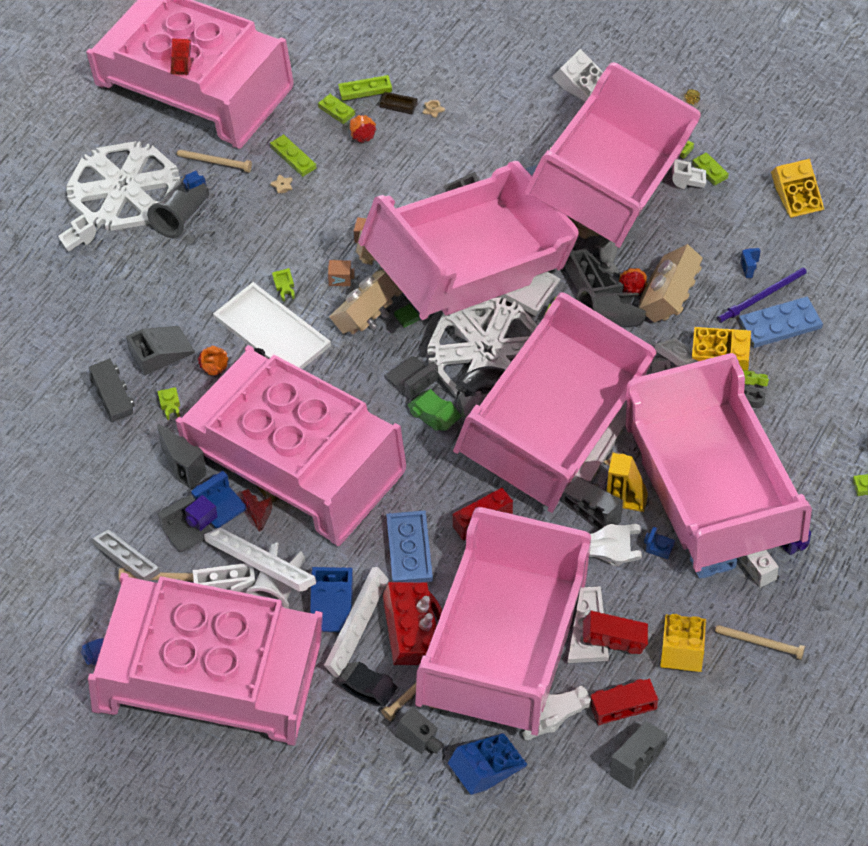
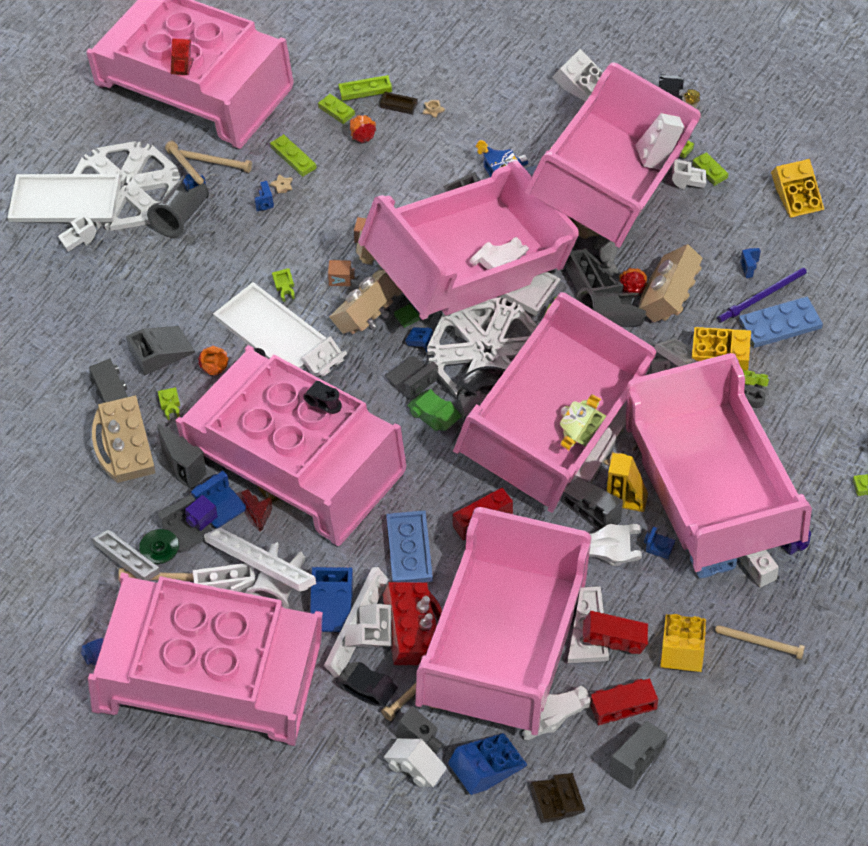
(64, 197): none -> white tile
(123, 440): none -> tan piece
(157, 540): none -> dark green dish
(172, 148): none -> tan bar
(265, 198): none -> blue bracket
(323, 357): none -> white bracket
(323, 397): none -> black piece
(374, 627): none -> white brick
(417, 760): none -> white brick
(419, 337): none -> blue bracket
(494, 256): none -> white animal
(498, 158): none -> blue torso
(557, 798): none -> dark brown slope
(580, 421): none -> yellowish green torso
(659, 141): none -> white wedge
(672, 84): none -> black brick

